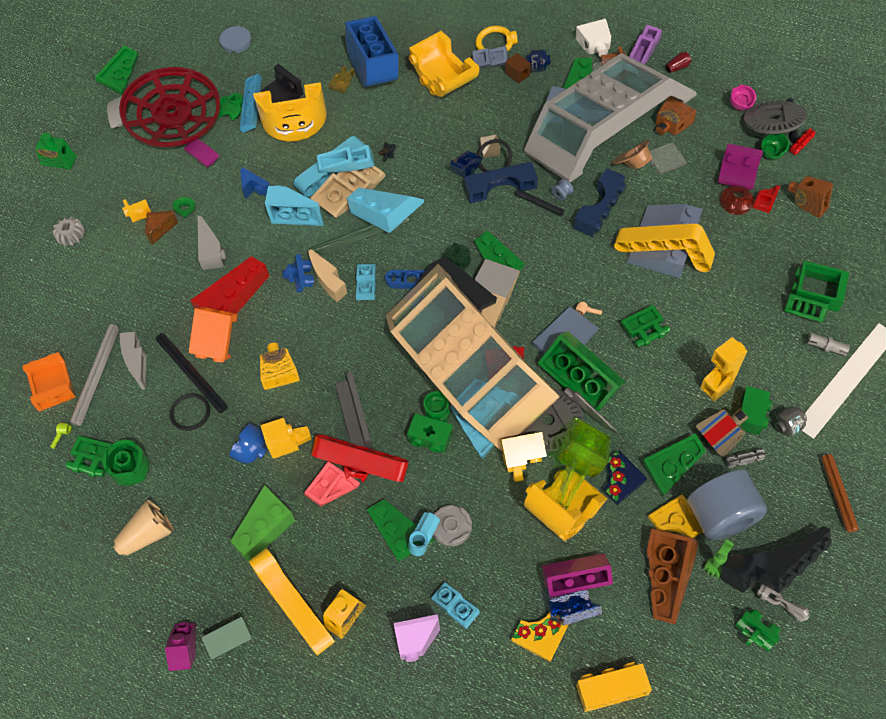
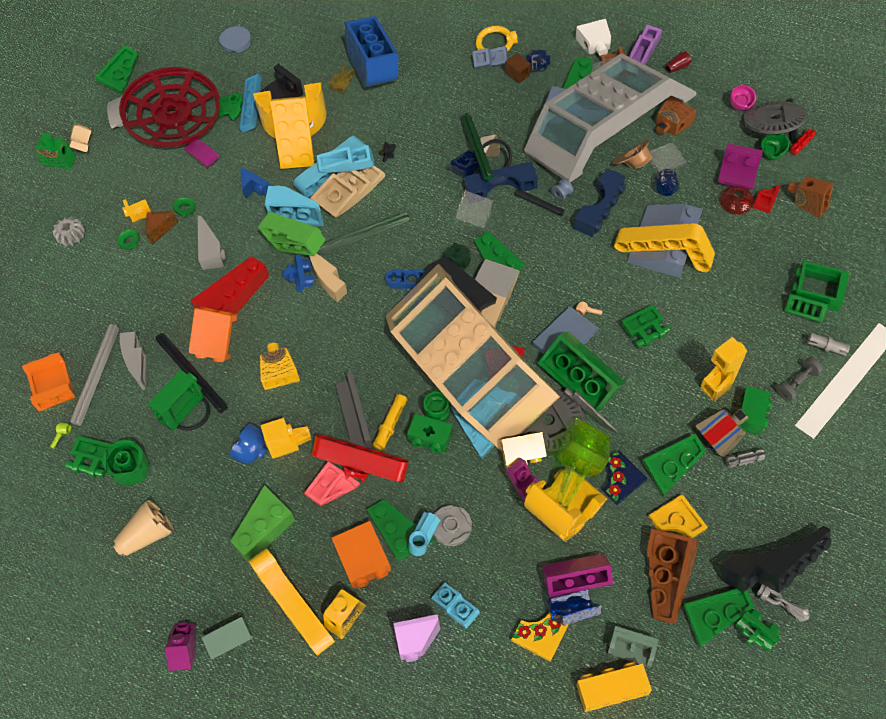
(79, 137): none -> tan slope
(122, 238): none -> green piece
(176, 400): none -> green window
(291, 235): none -> bright green wedge
(292, 132): none -> yellow plate
(361, 555): none -> orange panel
(366, 281): medium azure slope -> none
(382, 208): medium azure wedge -> none
(386, 429): none -> yellow pin
(439, 67): yellow cylinder -> none
(474, 209): none -> clear piece
(477, 147): none -> dark green axle
(521, 476): none -> magenta slope
(632, 646): none -> sand green hinge
(667, 182): none -> clear blue head
(714, 564): bright green piece -> none
(716, 613): none -> green wing
(727, 505): sand blue piece -> none
(787, 391): none -> dark grey wheel
(790, 421): dark grey head -> none
(839, 493): dark orange axle -> none

